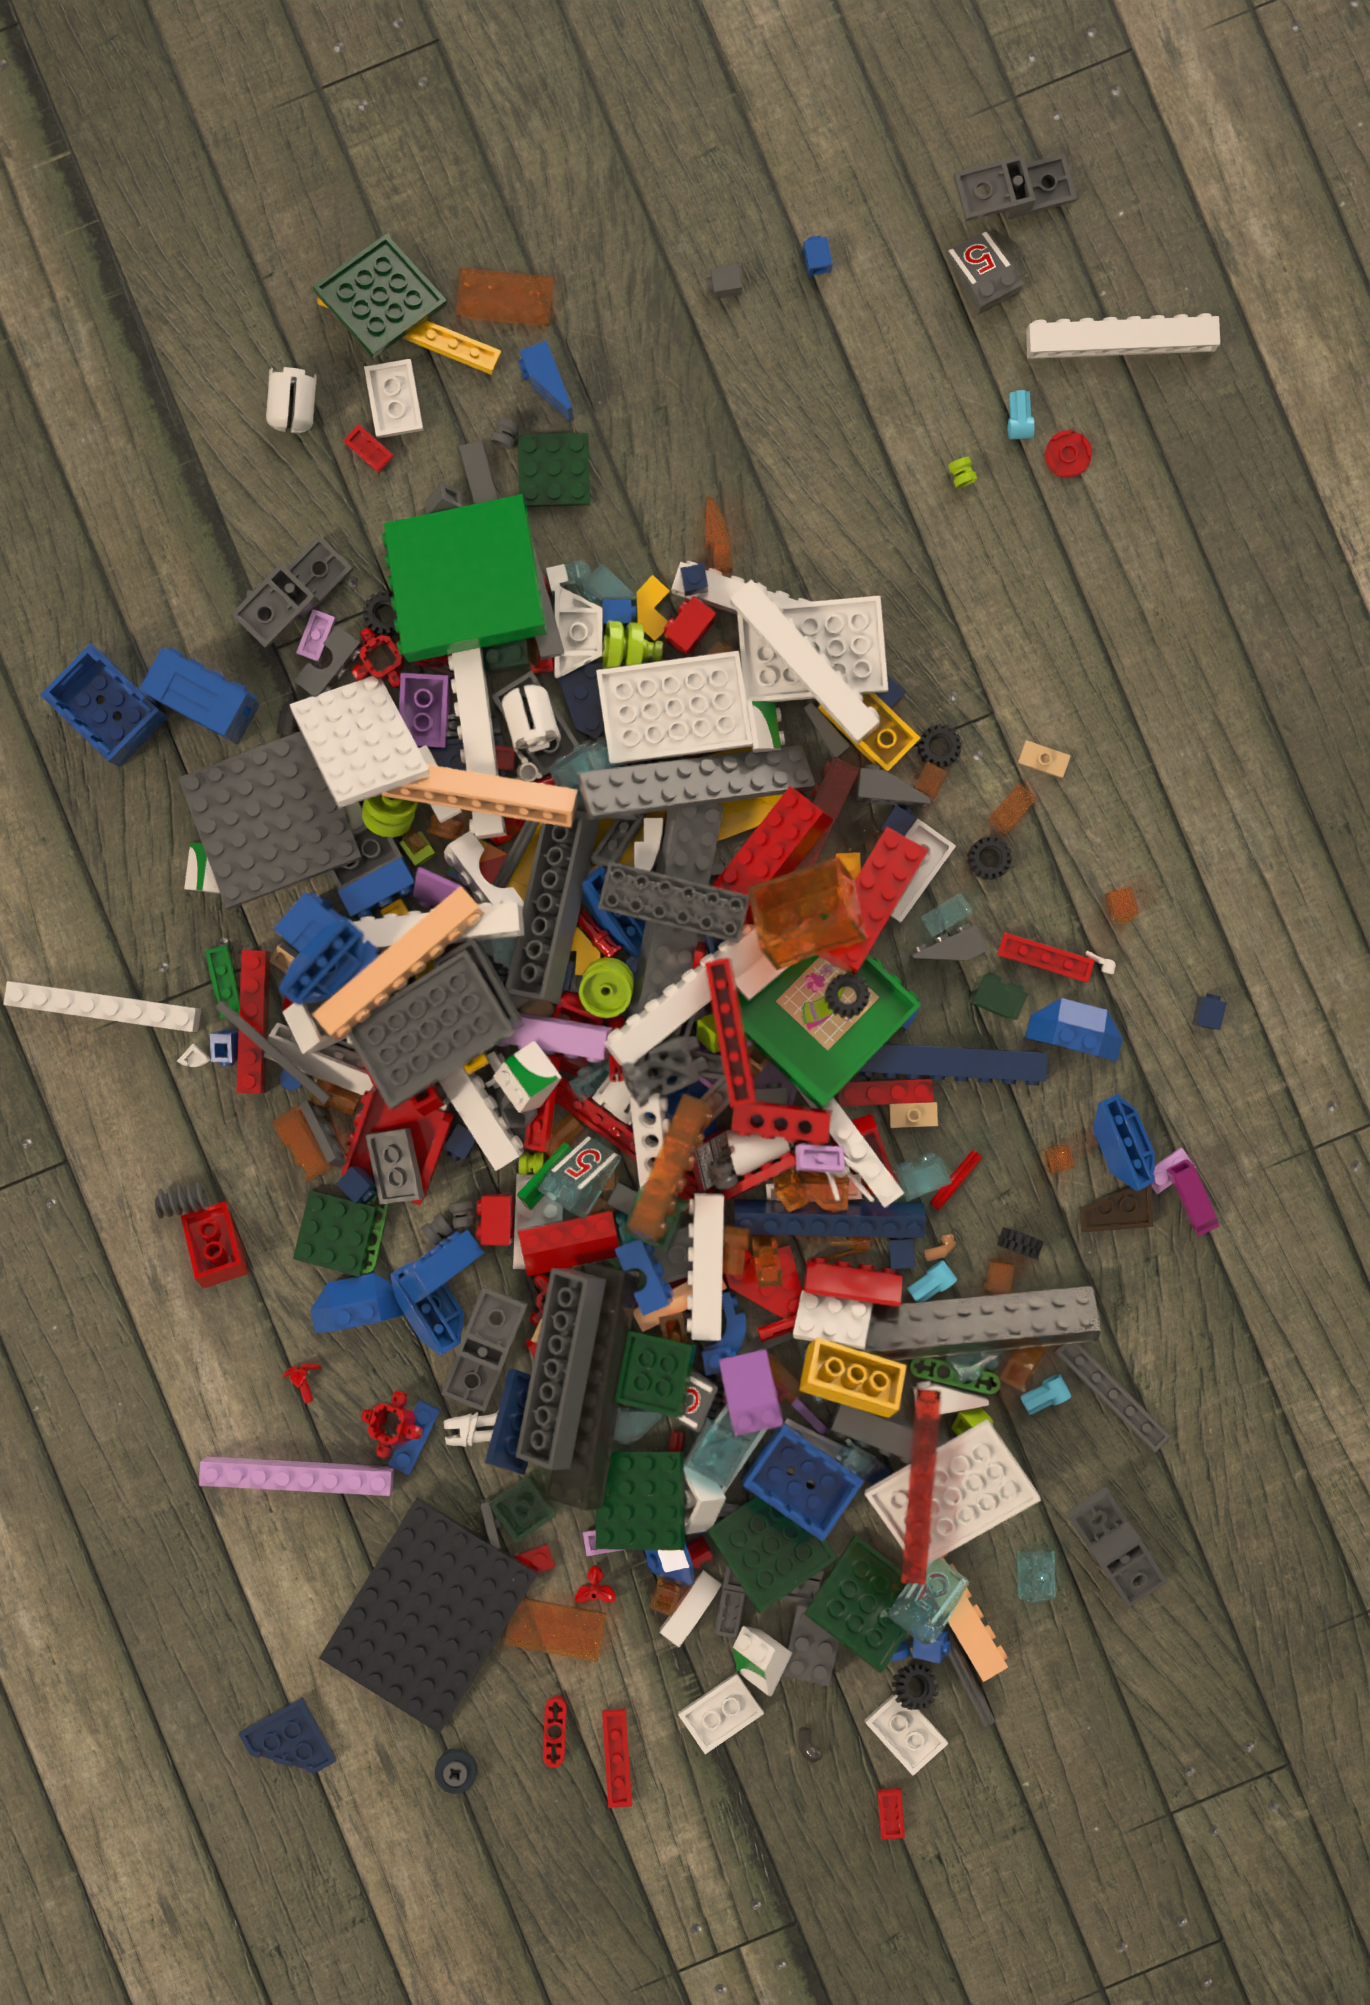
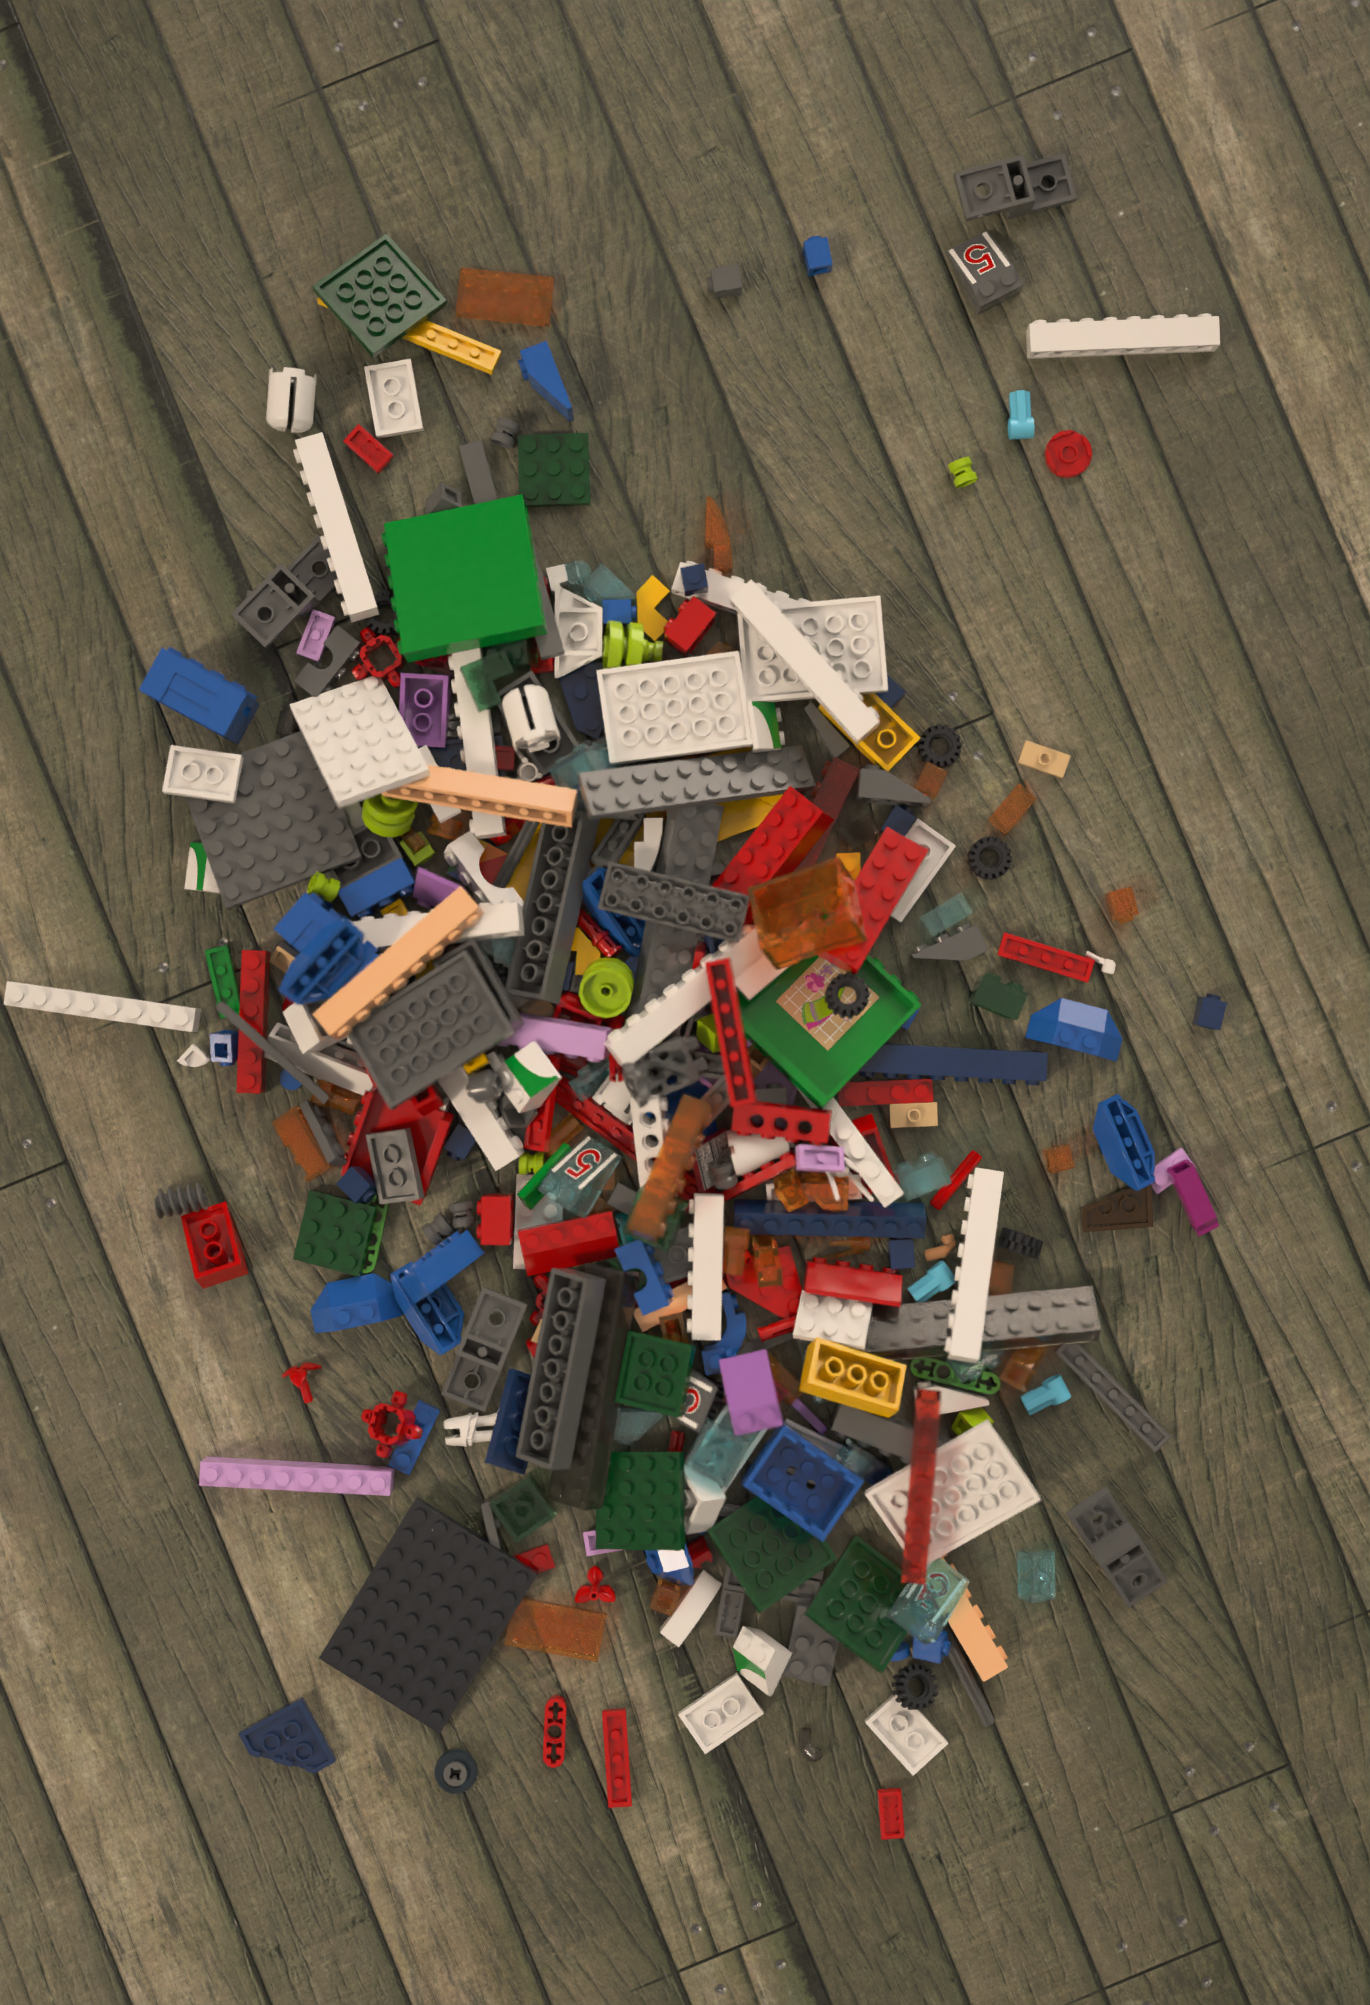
(75, 699): blue container -> none
(202, 774): none -> white plate
(323, 886): none -> lime wheel
(336, 526): none -> white brick
(480, 677): none -> clear green plate
(484, 1086): none -> dark grey head
(975, 1265): none -> white brick

